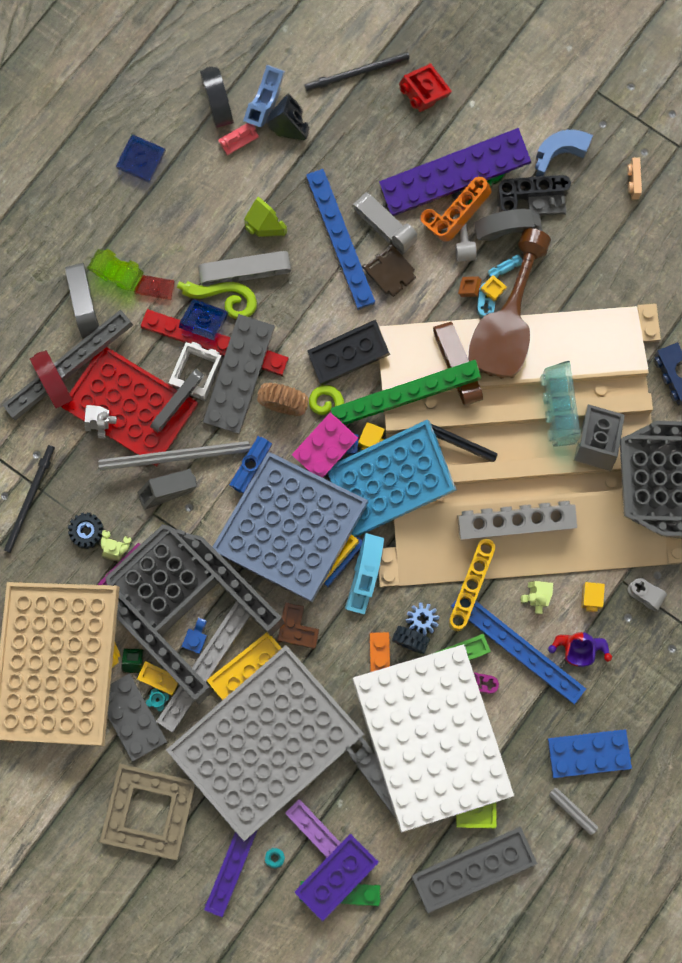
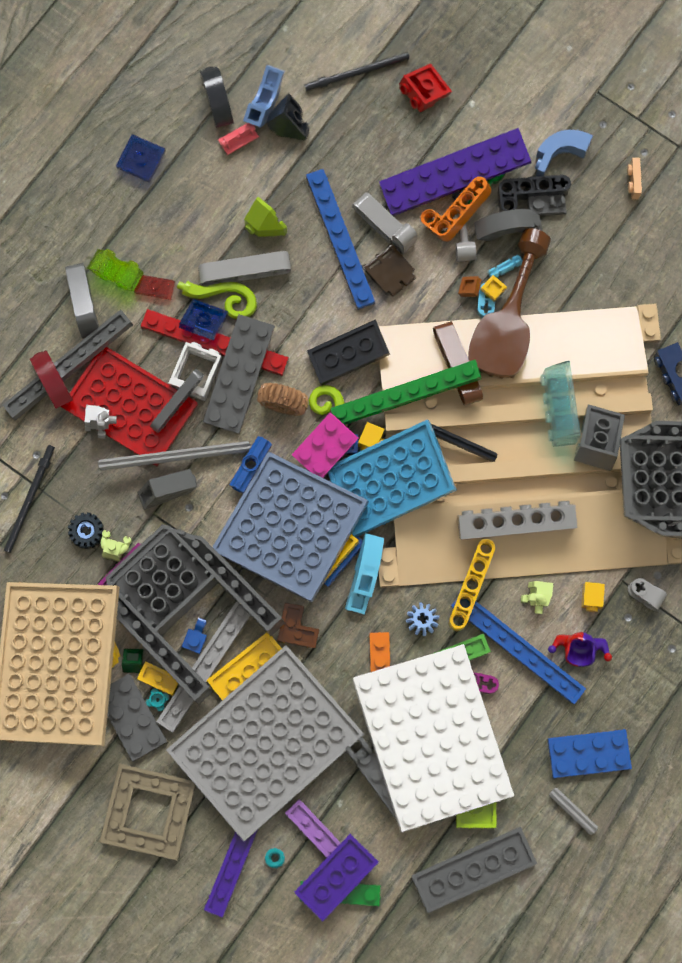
(410, 639): black bush -> none

